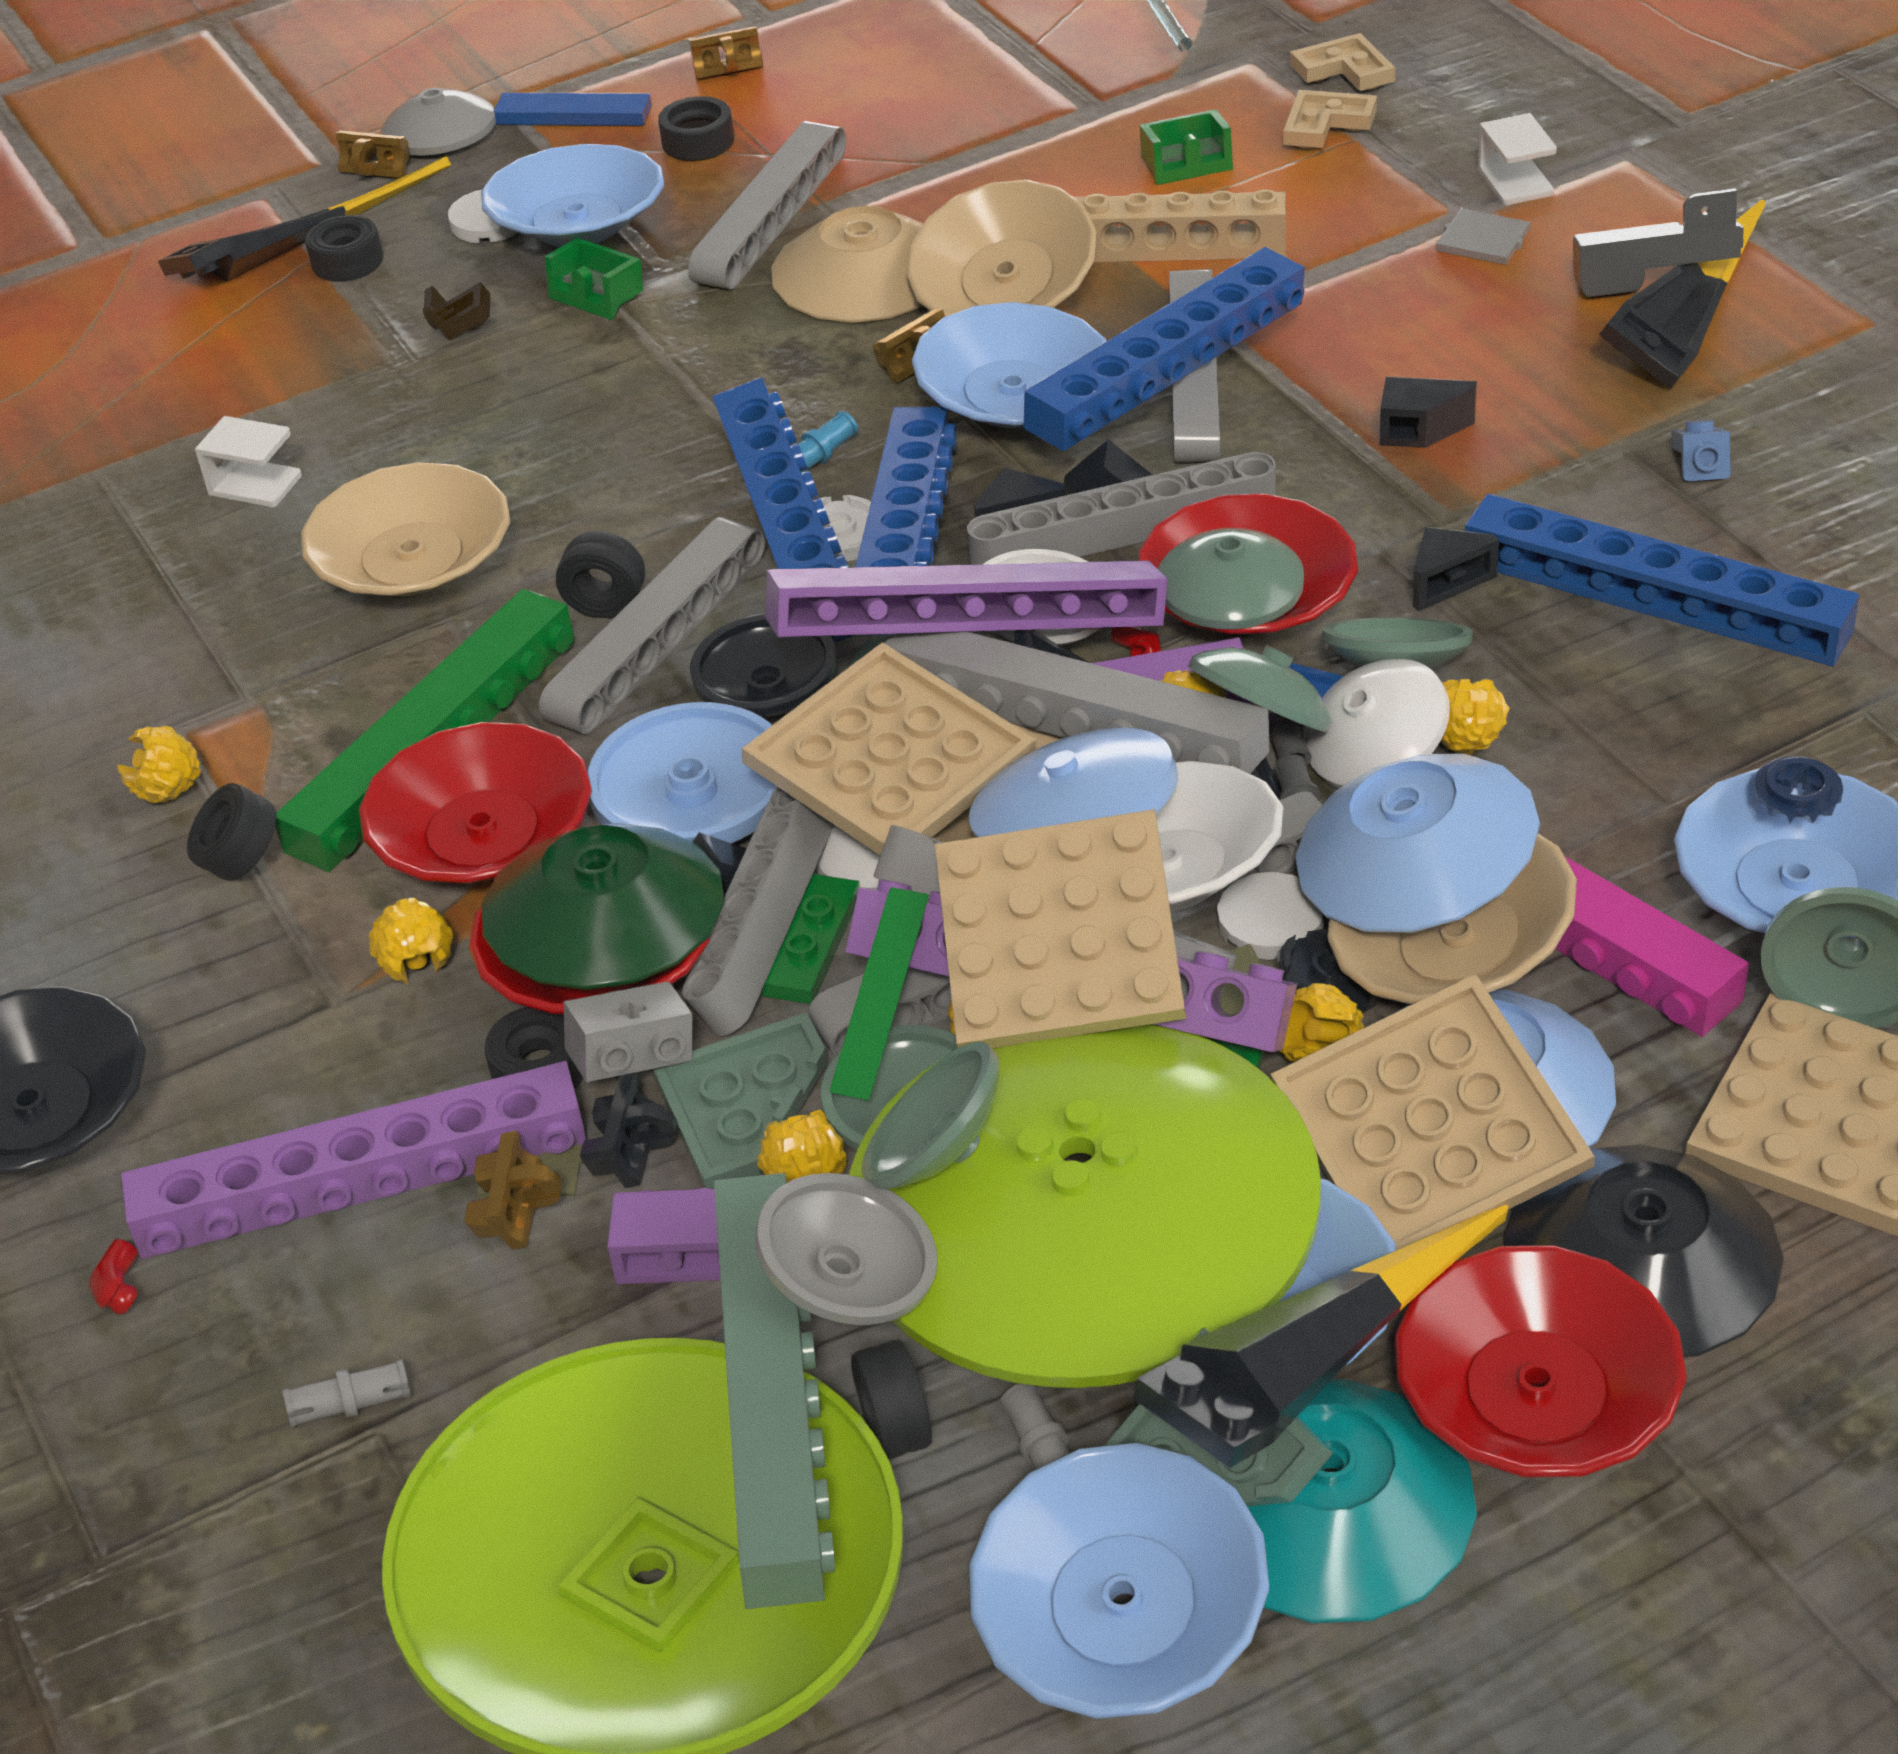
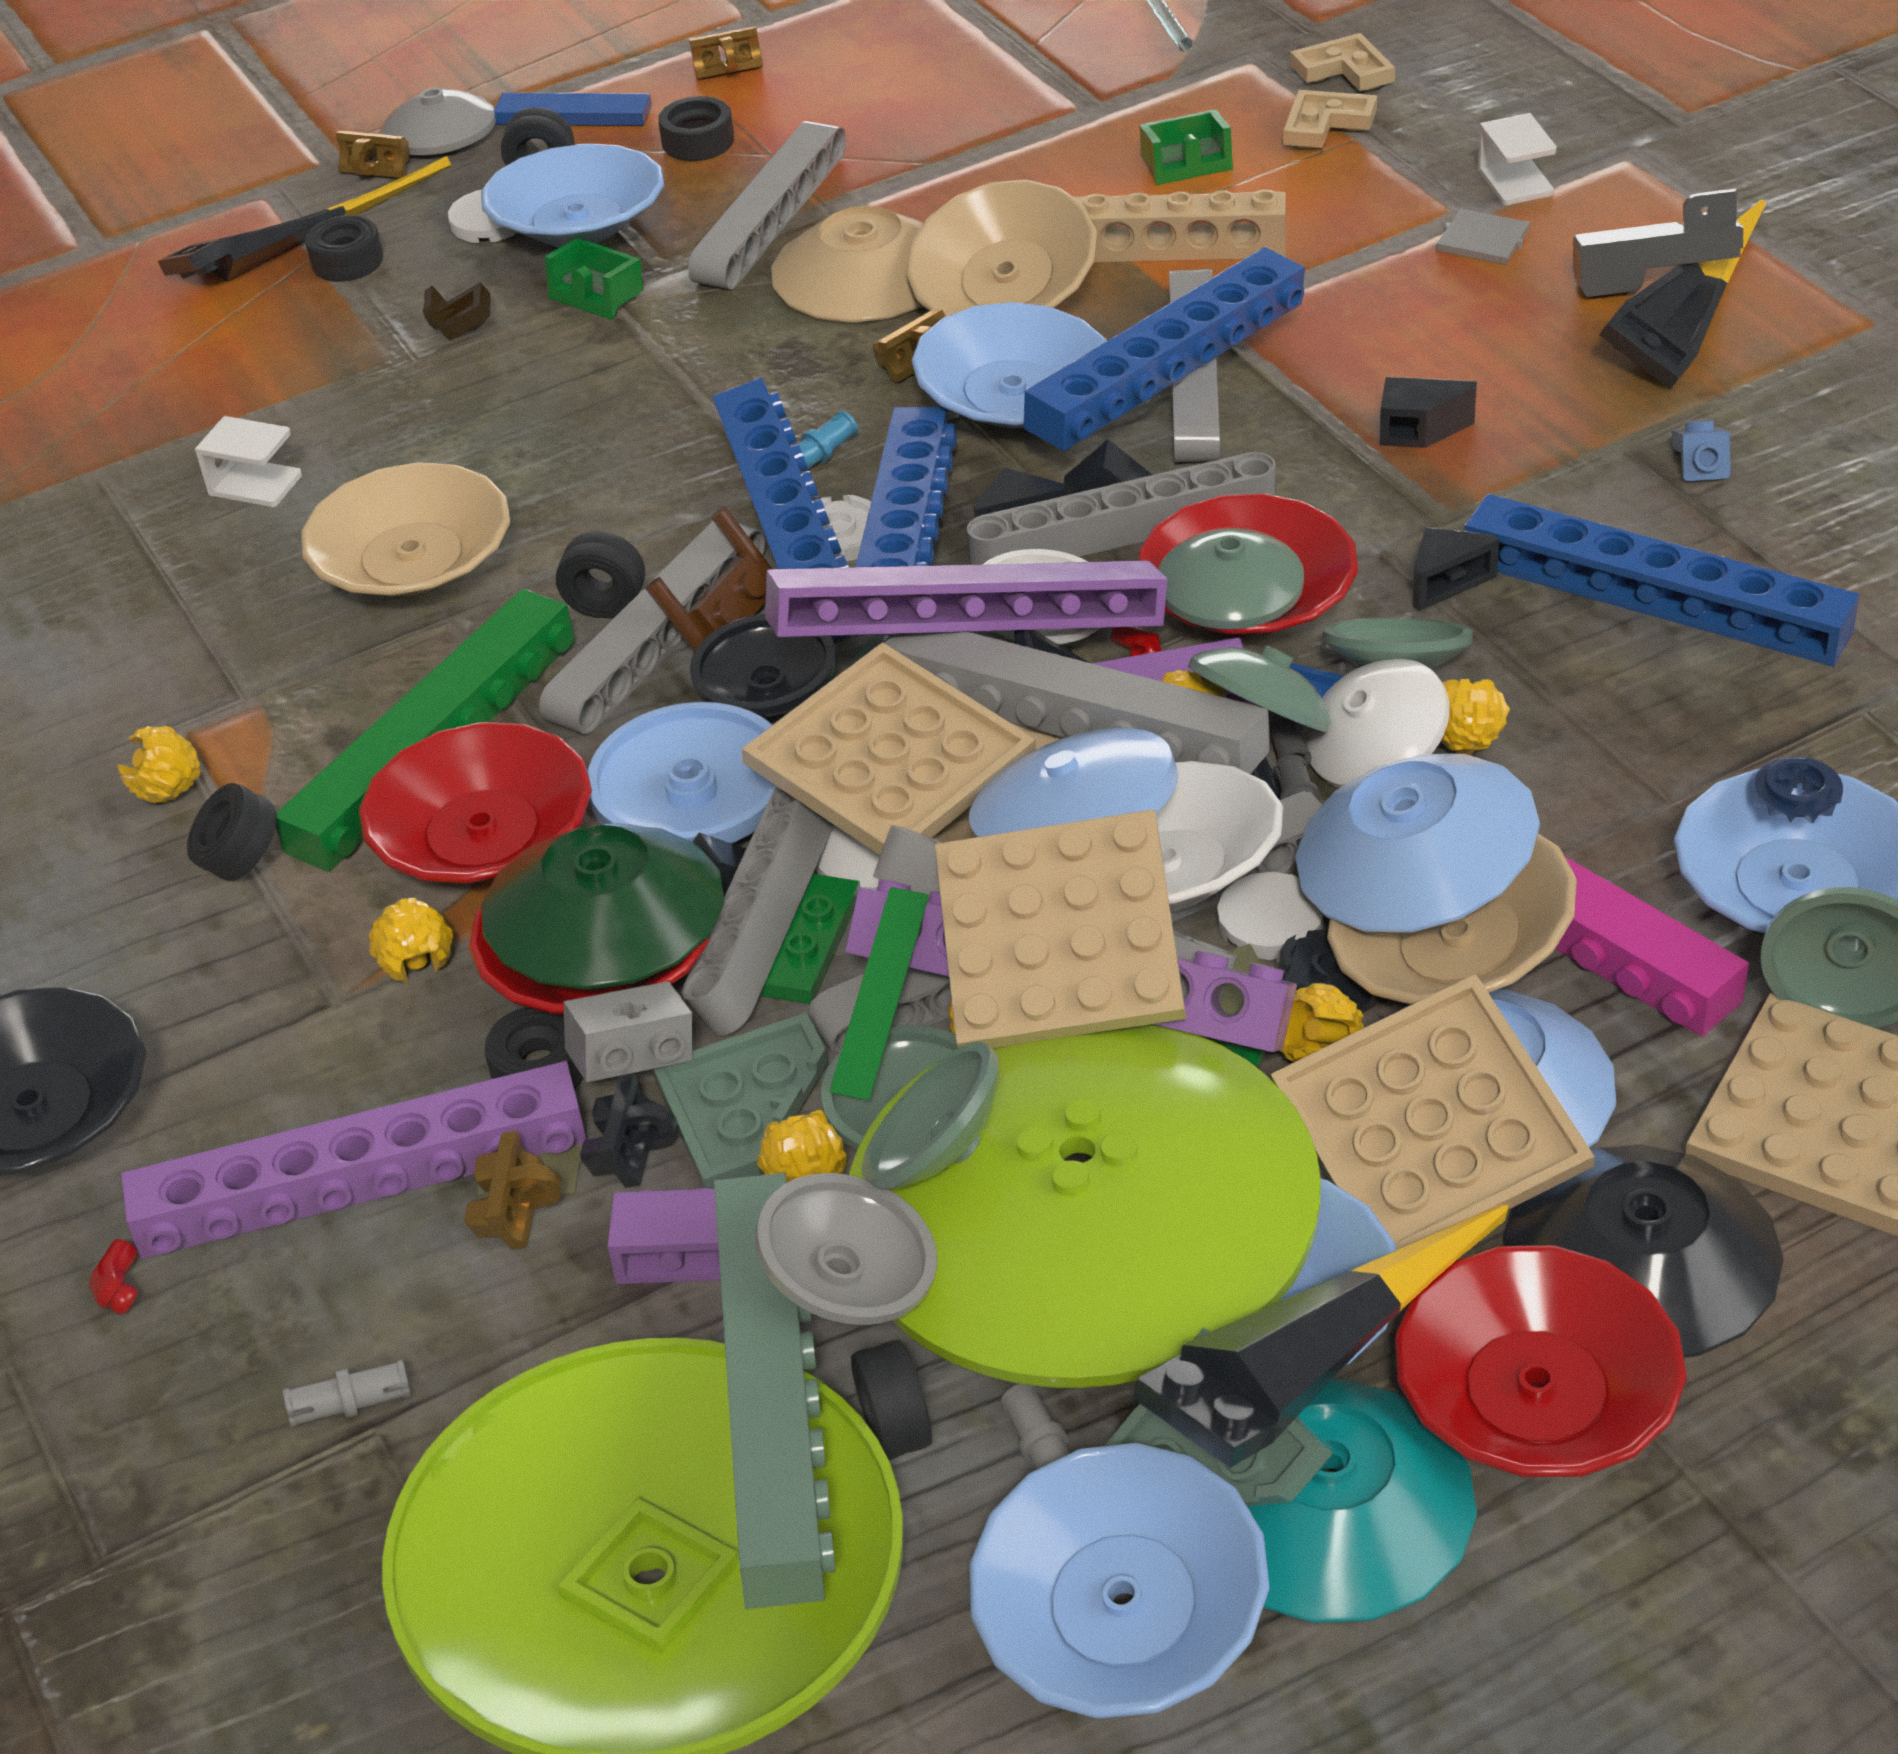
(534, 124): none -> black tyre
(731, 597): none -> reddish brown plate

